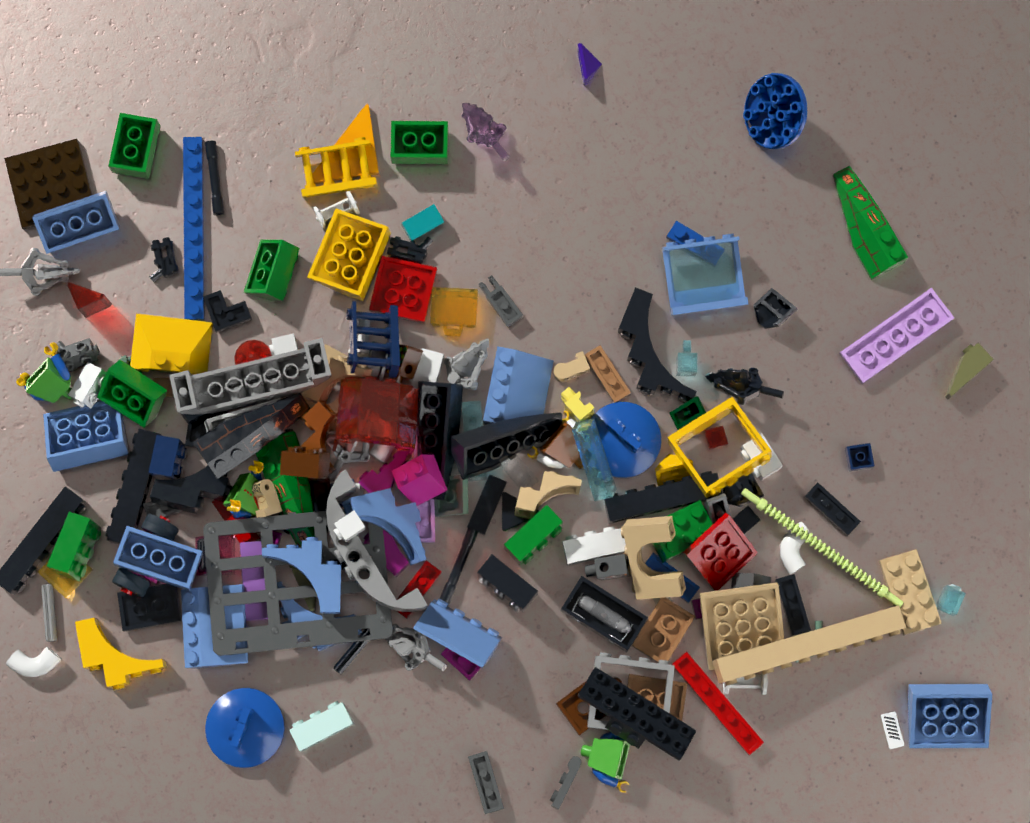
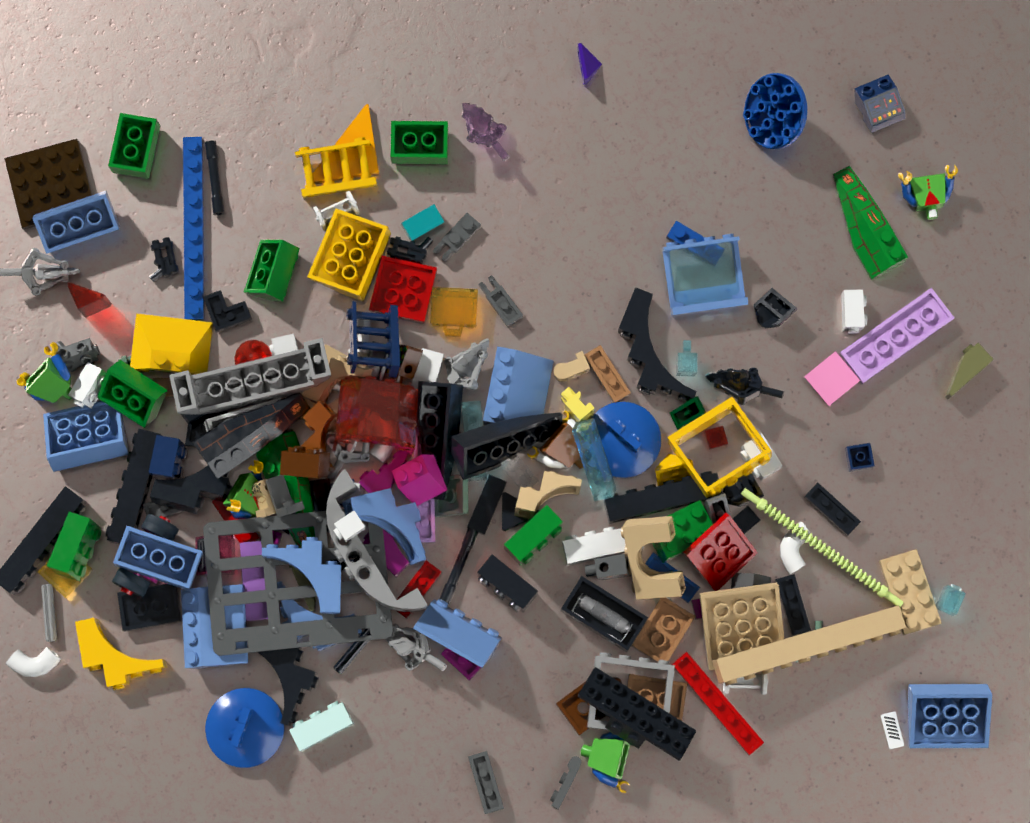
(281, 497): none -> dark grey bracket
(292, 678): none -> black arch
(458, 236): none -> dark grey hinge
(832, 378): none -> bright pink slope
(853, 311): none -> white brick
(879, 103): none -> dark blue piece
(928, 192): none -> torso

